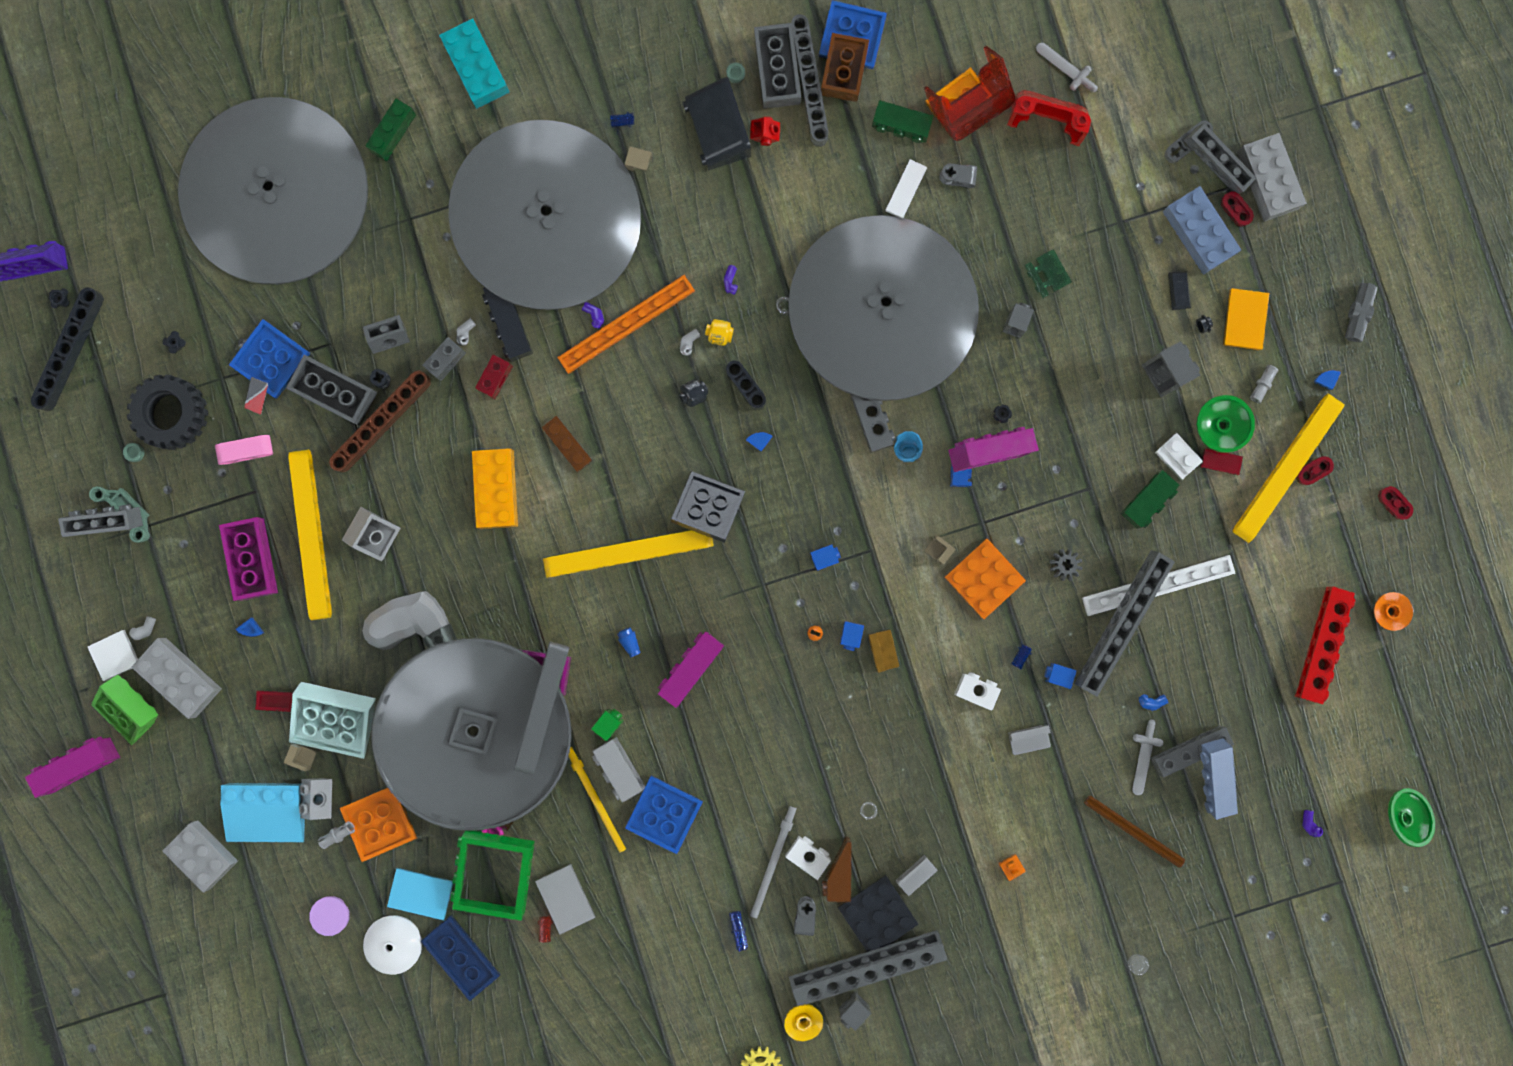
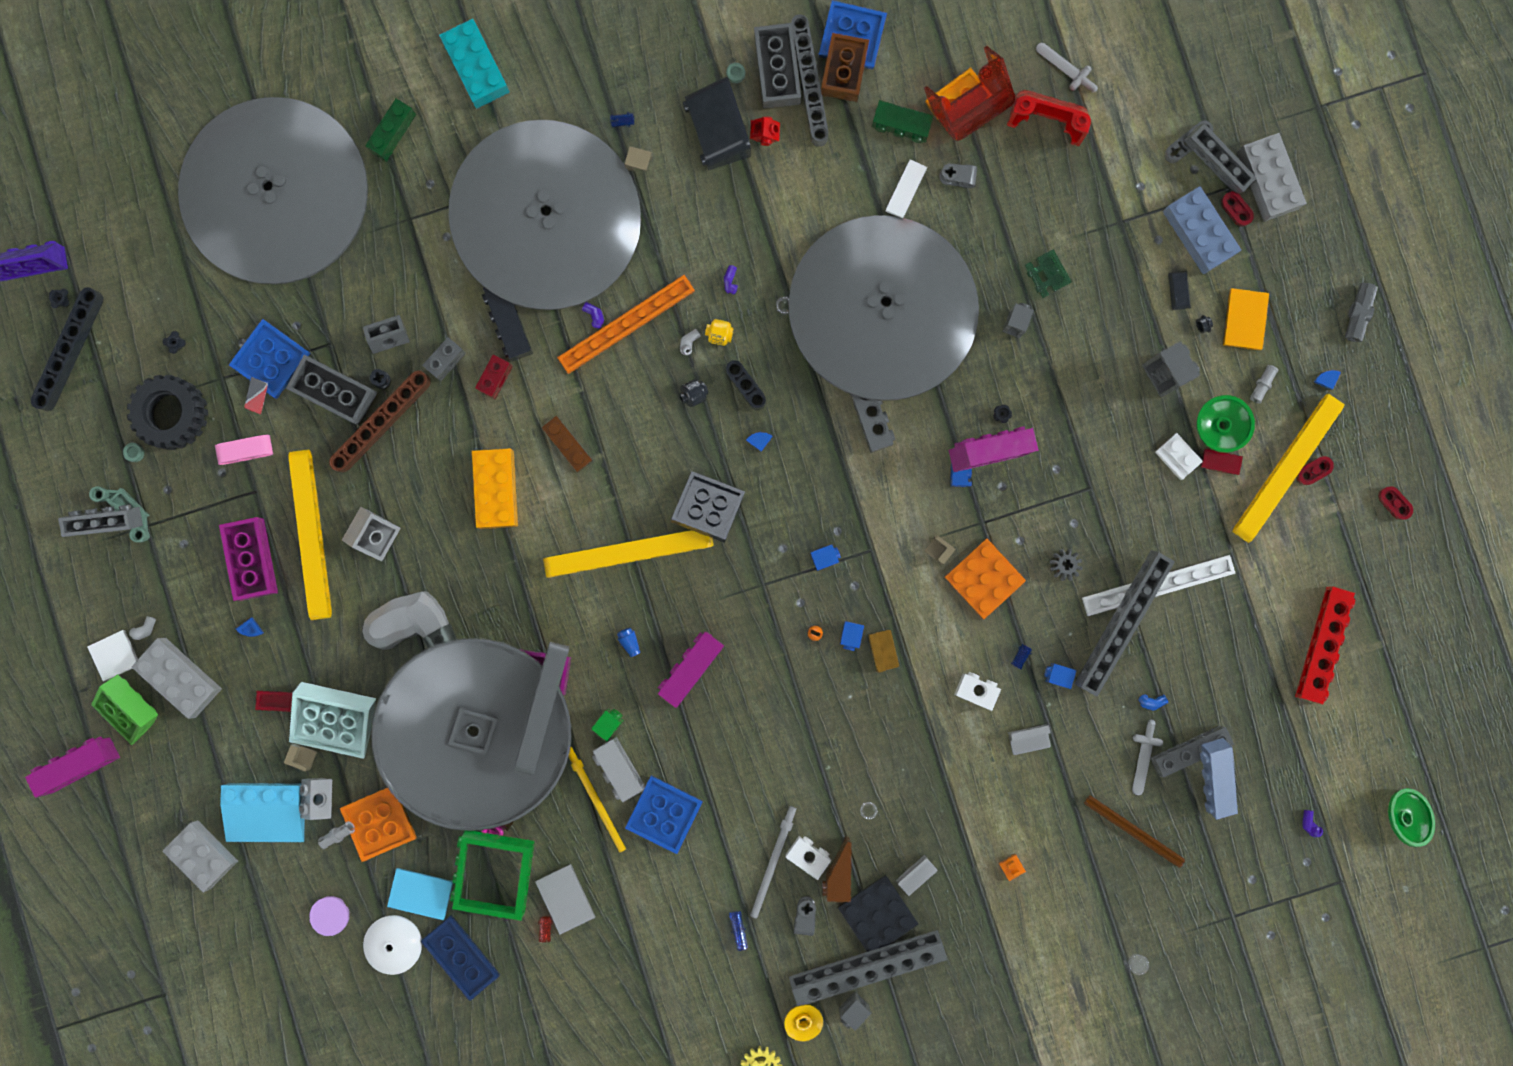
(462, 333): light grey arm -> none
(908, 446): dark azure hair -> none
(1150, 500): dark green brick -> none
(1401, 608): orange dish -> none

